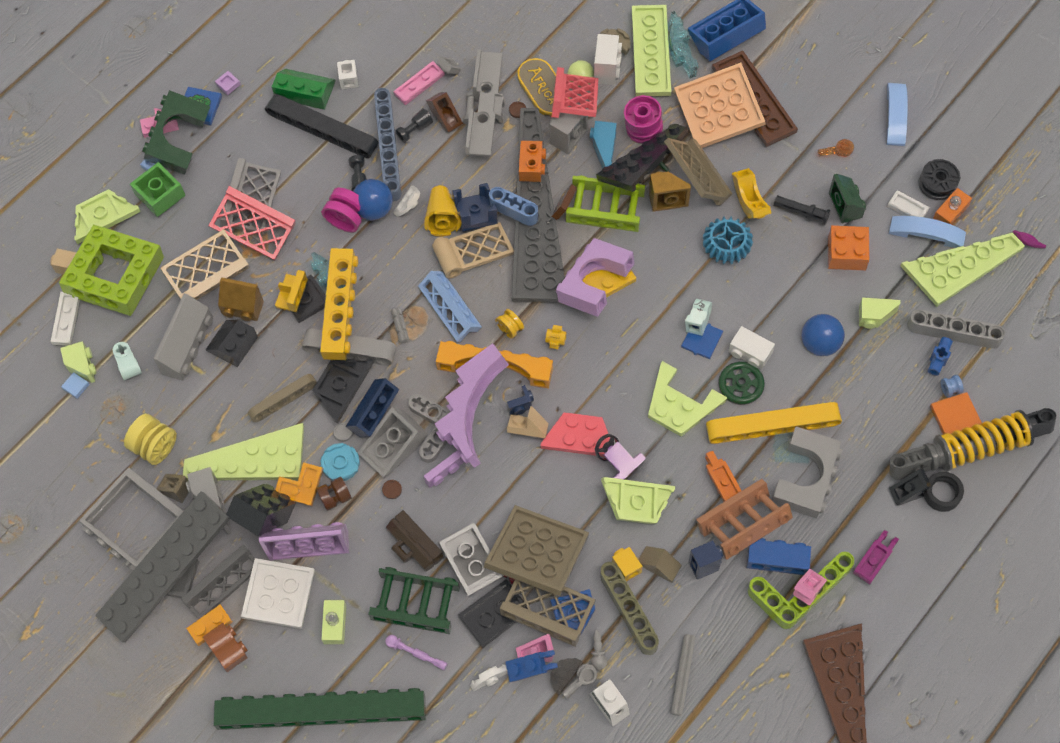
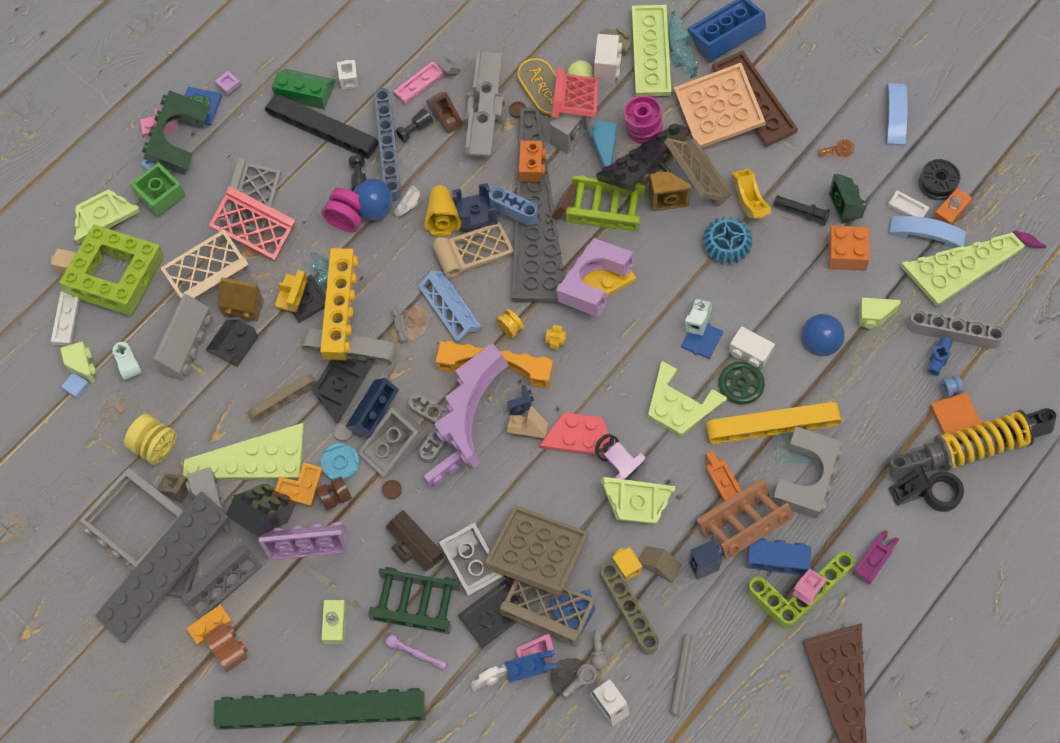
(278, 593): white plate -> none

